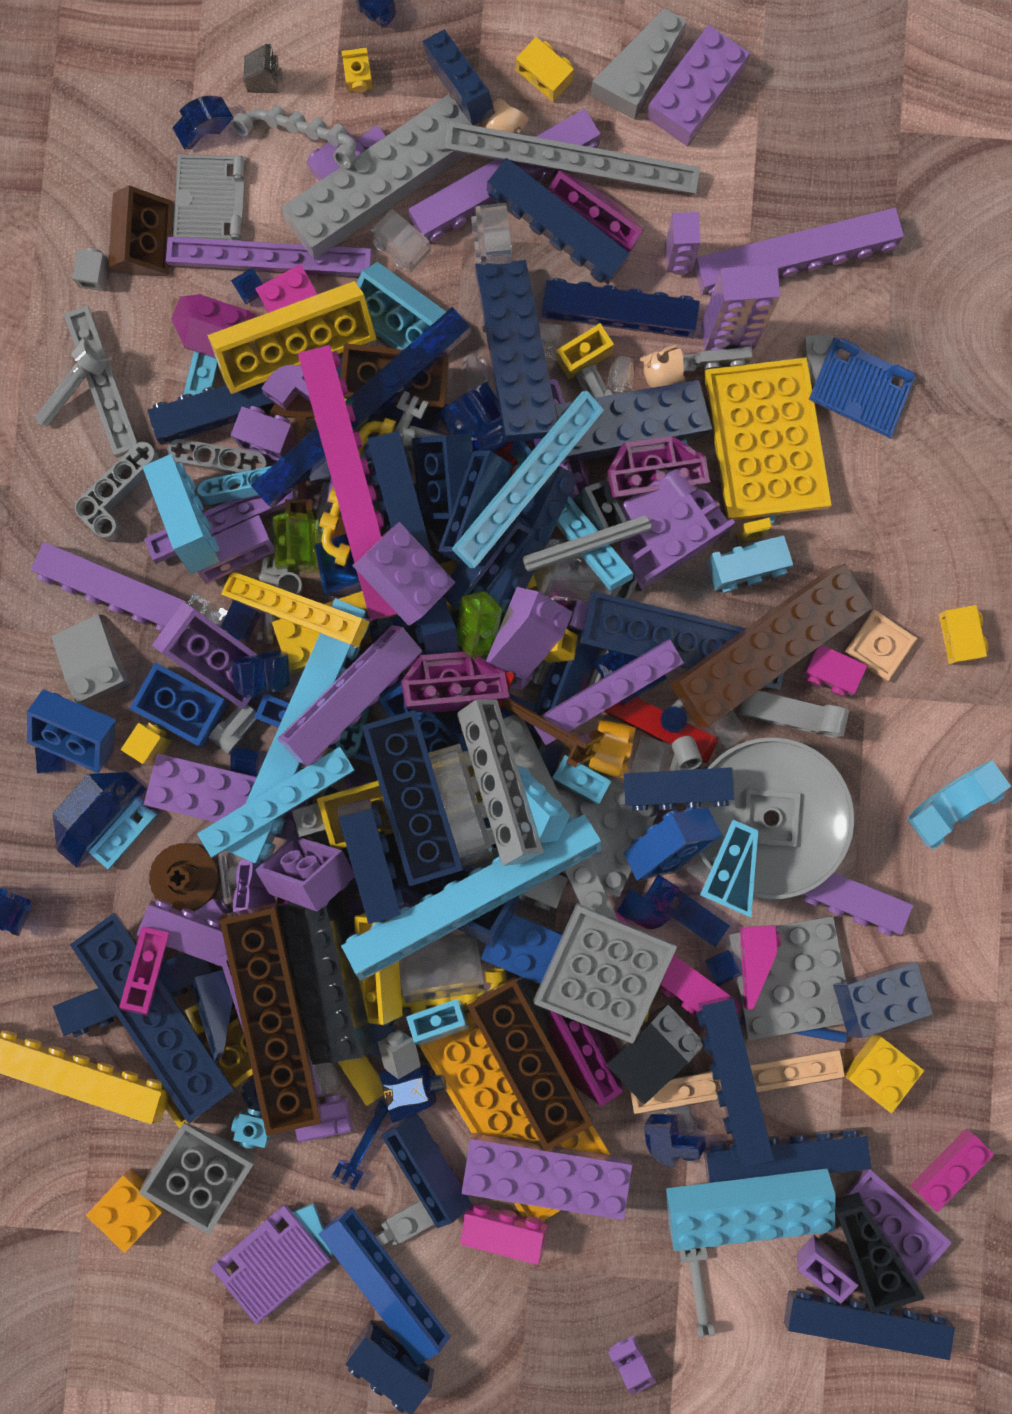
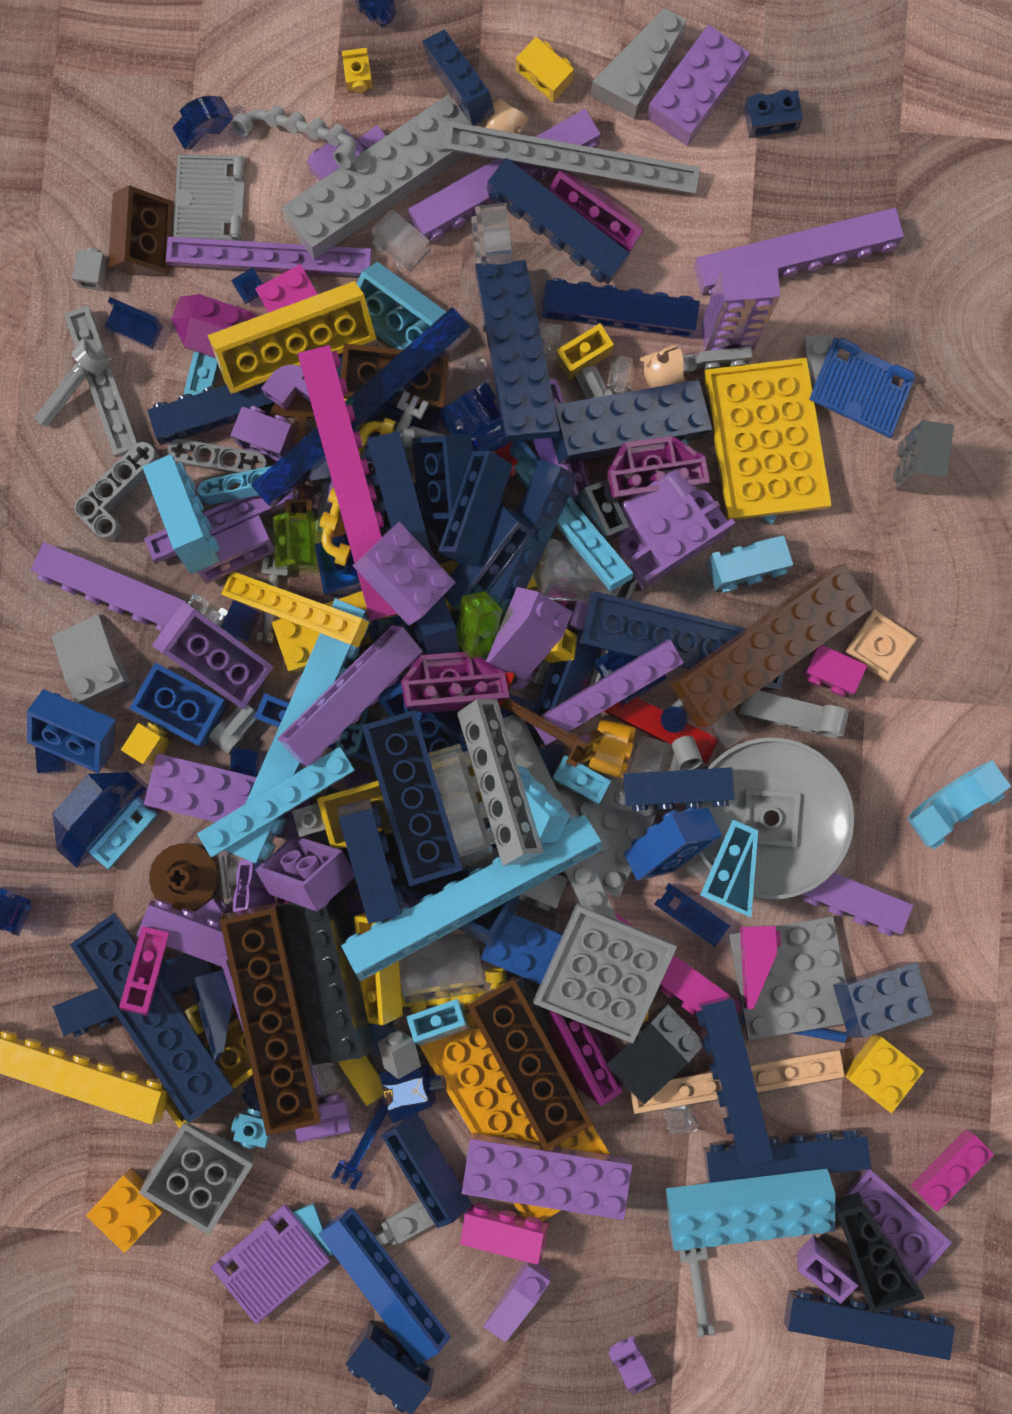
(133, 324): none -> clear blue panel
(261, 673): clear blue brick -> none
(262, 70): clear smoke slope -> none
(286, 581): light grey piece -> none
(518, 1300): none -> medium lavender slope
(527, 479): medium azure plate -> none
(586, 543): light grey axle -> none
(651, 909): clear blue brick -> none
(665, 1142): clear blue brick -> none
(682, 242): medium lavender brick -> none
(723, 967): clear blue plate -> none
(753, 530): yellow tile -> none
(773, 113): none -> dark blue brick
(923, 457): none -> dark grey brick
(963, 634): yellow brick -> none

